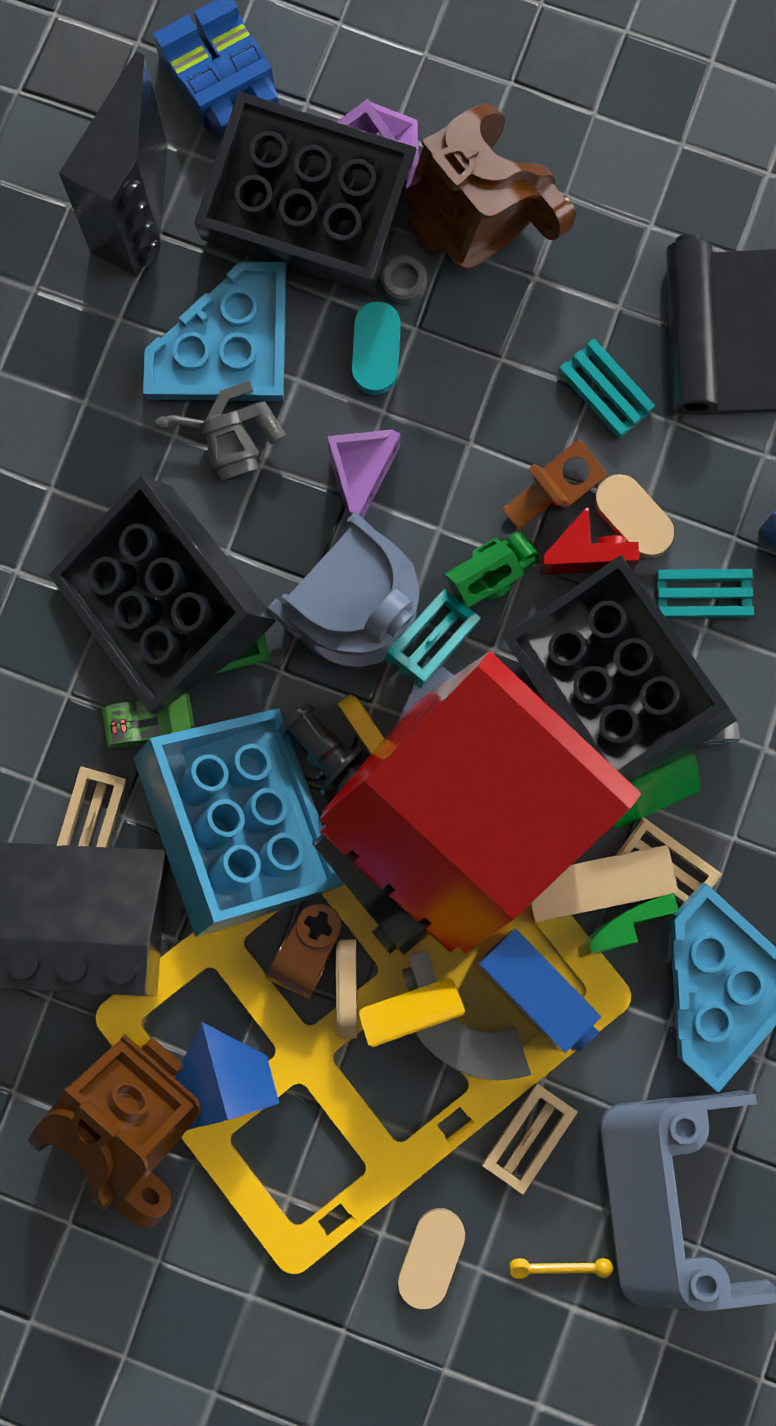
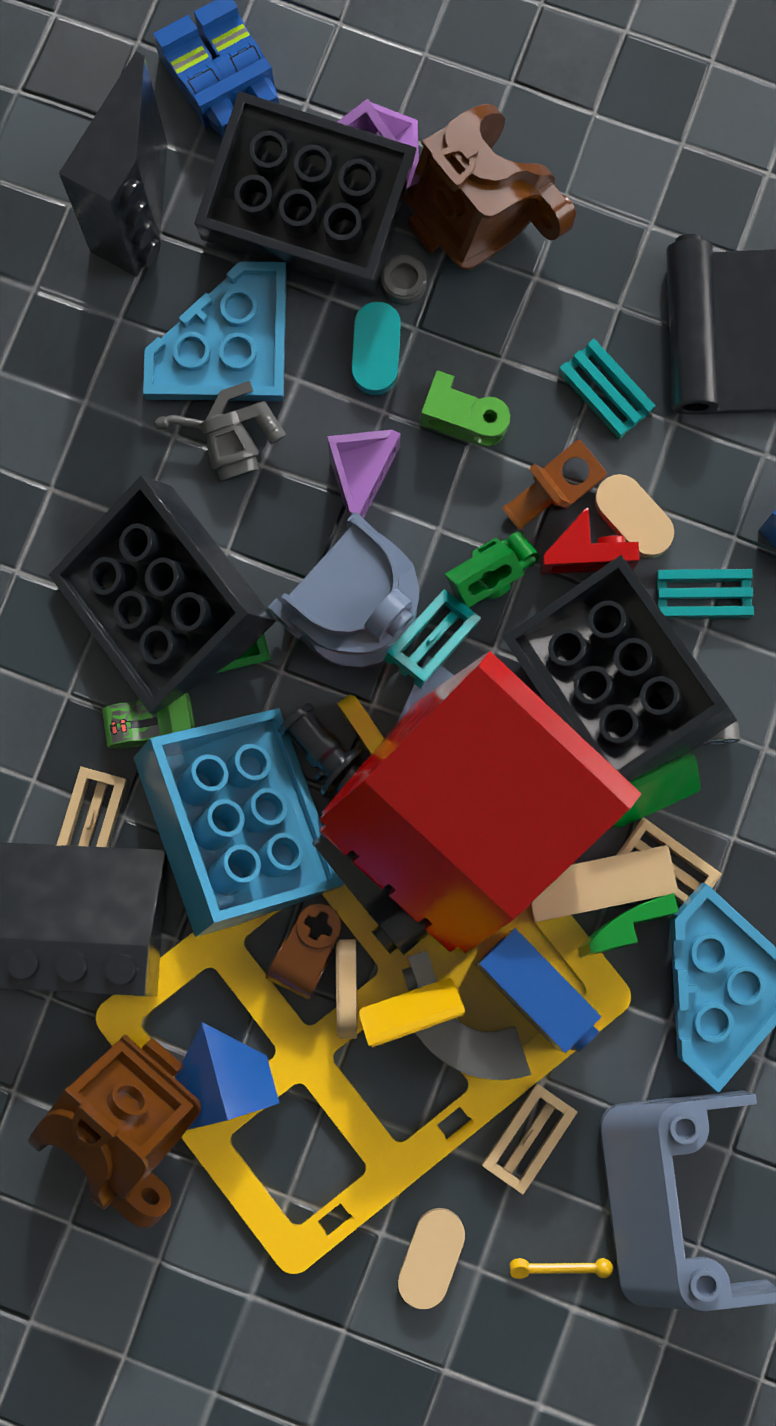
(464, 415): none -> bright green leg

